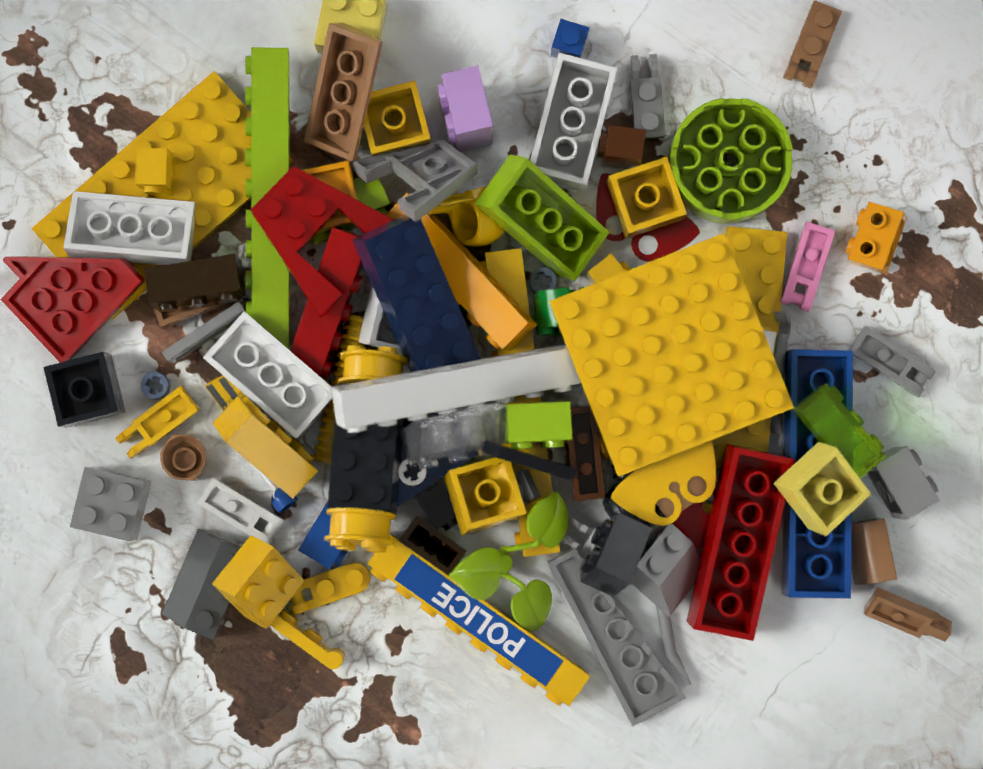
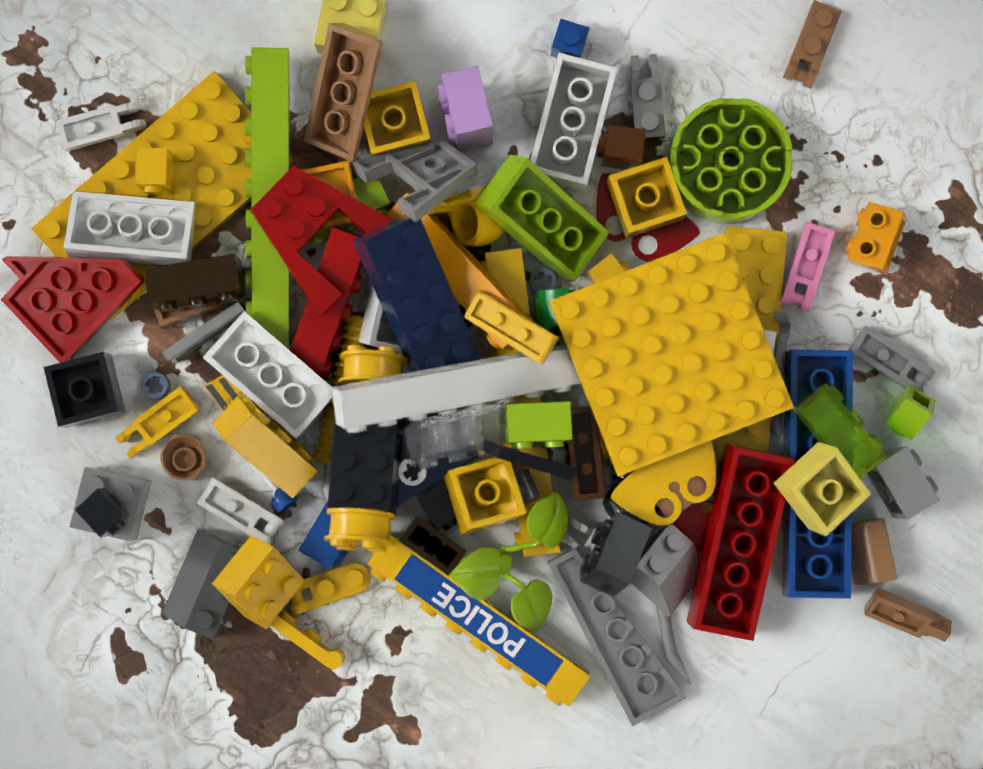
(98, 125): none -> white hinge
(103, 513): none -> black brick
(511, 327): none -> yellow tile
(910, 412): none -> lime brick

